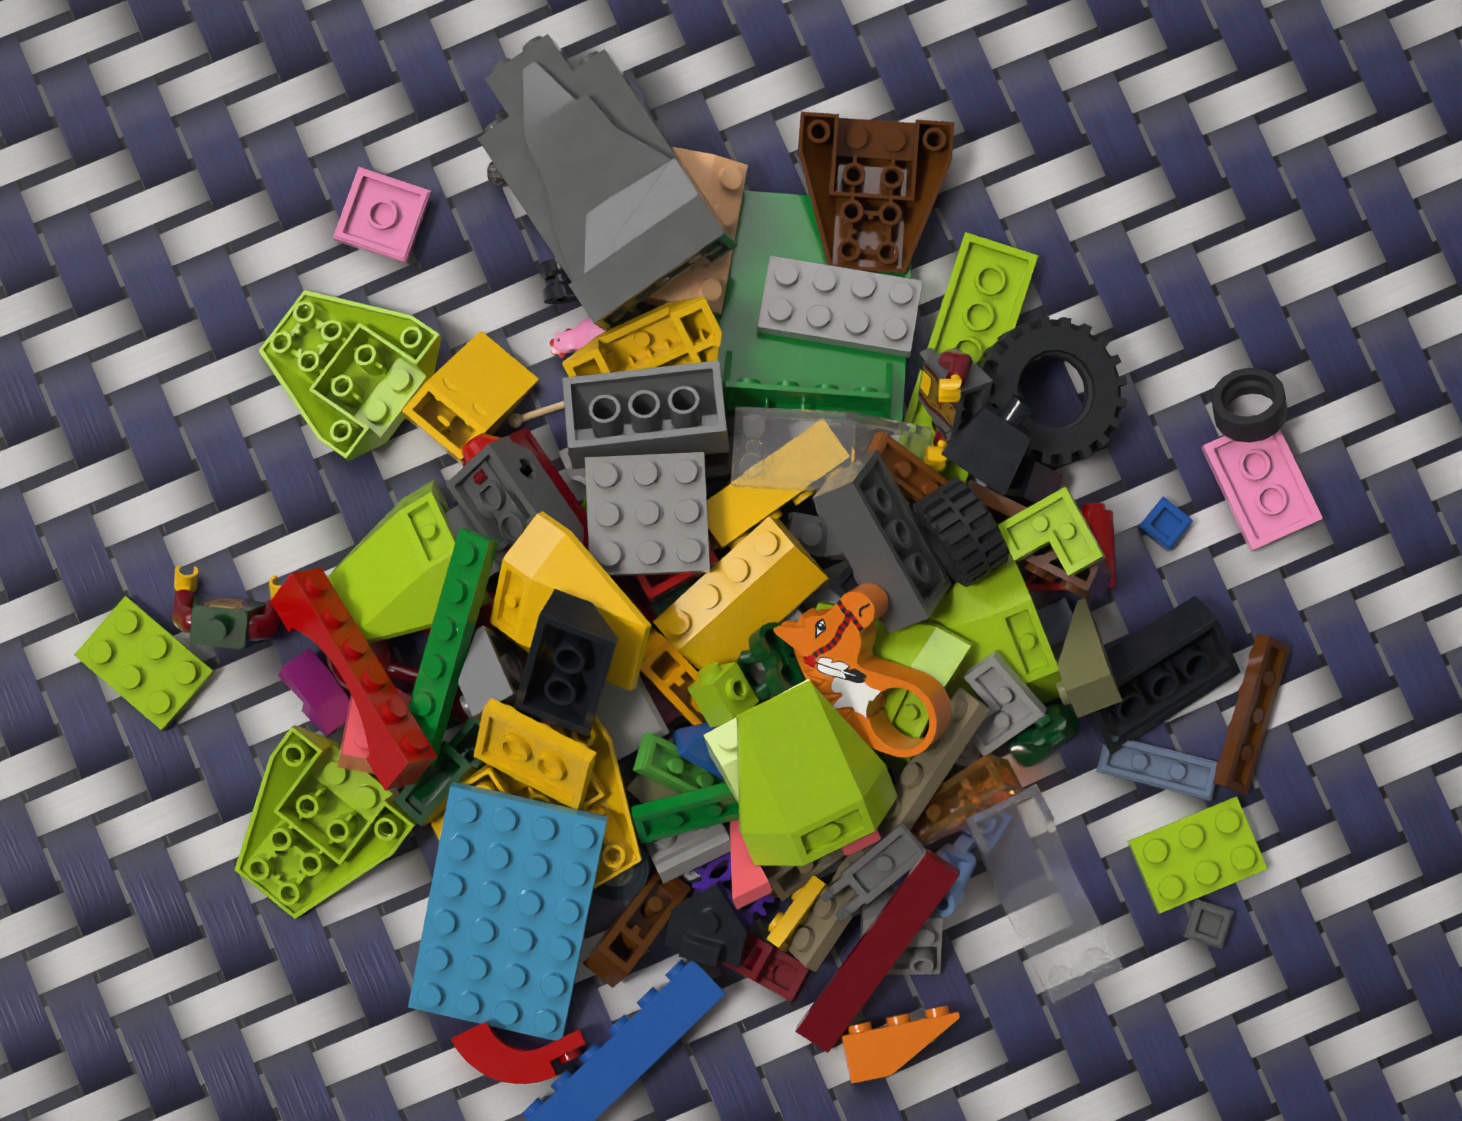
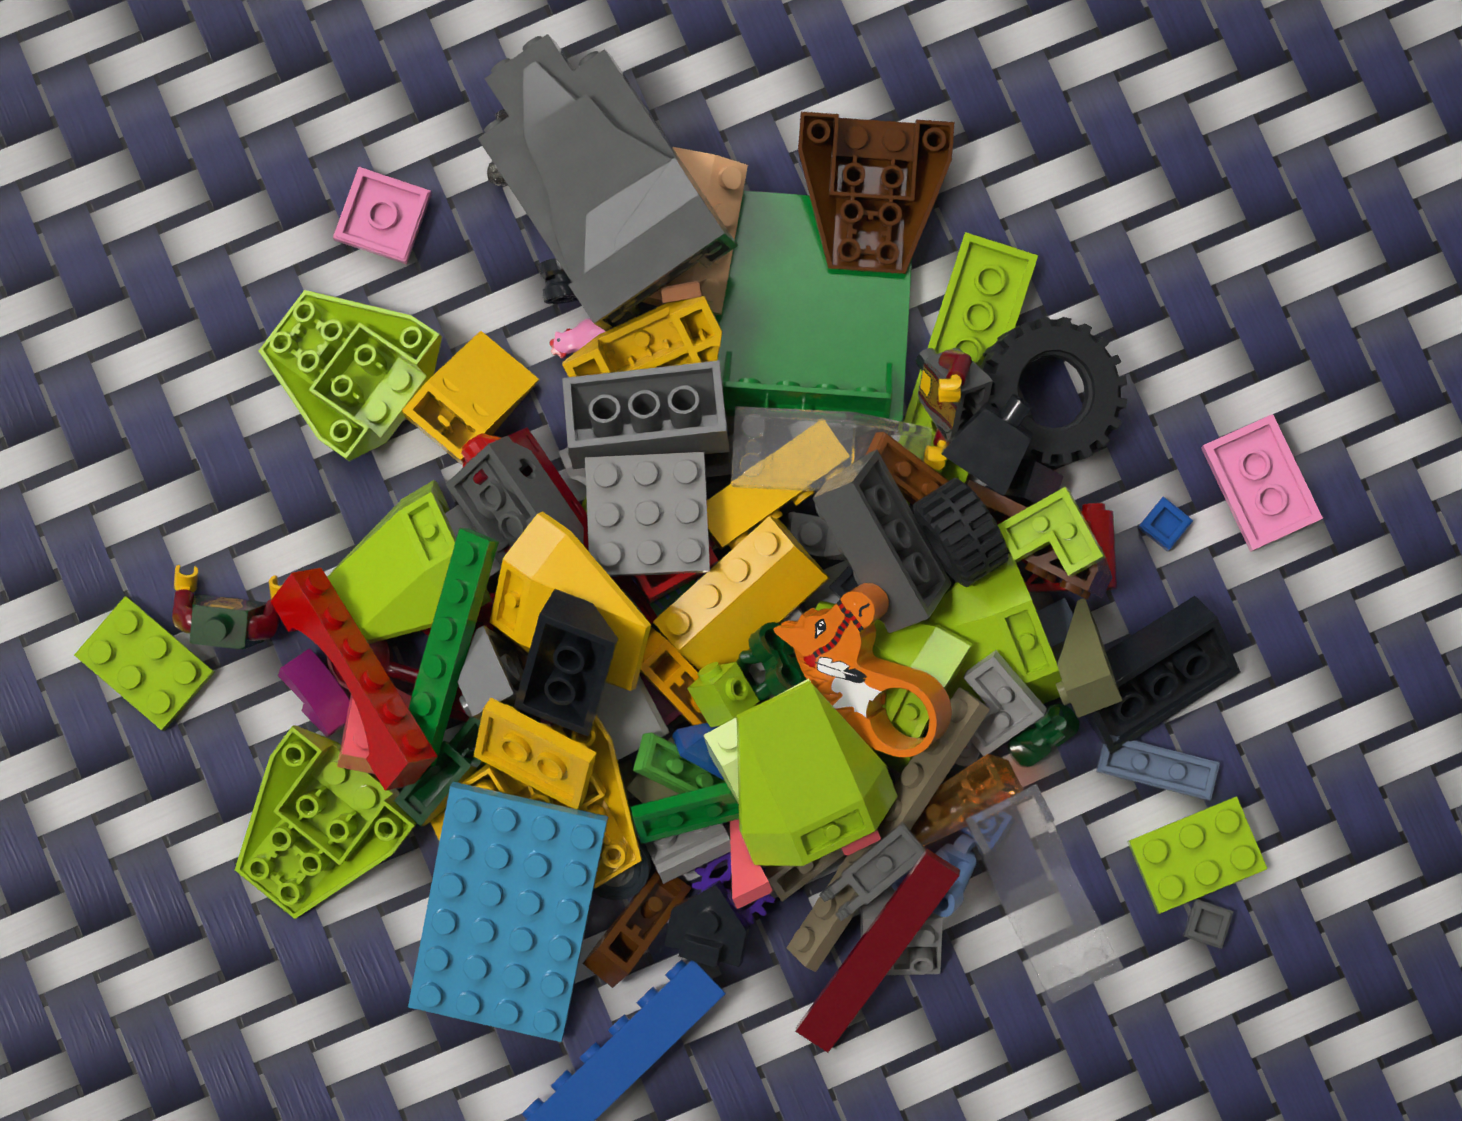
(508, 1064): red arch -> none
(515, 419): tan hinge -> none
(680, 291): none -> nougat tile
(772, 969): dark red slope -> none
(786, 924): yellow plate -> none
(839, 306): light grey plate -> none
(885, 1049): orange slope -> none
(1251, 714): reddish brown plate -> none
(1253, 427): black tyre -> none

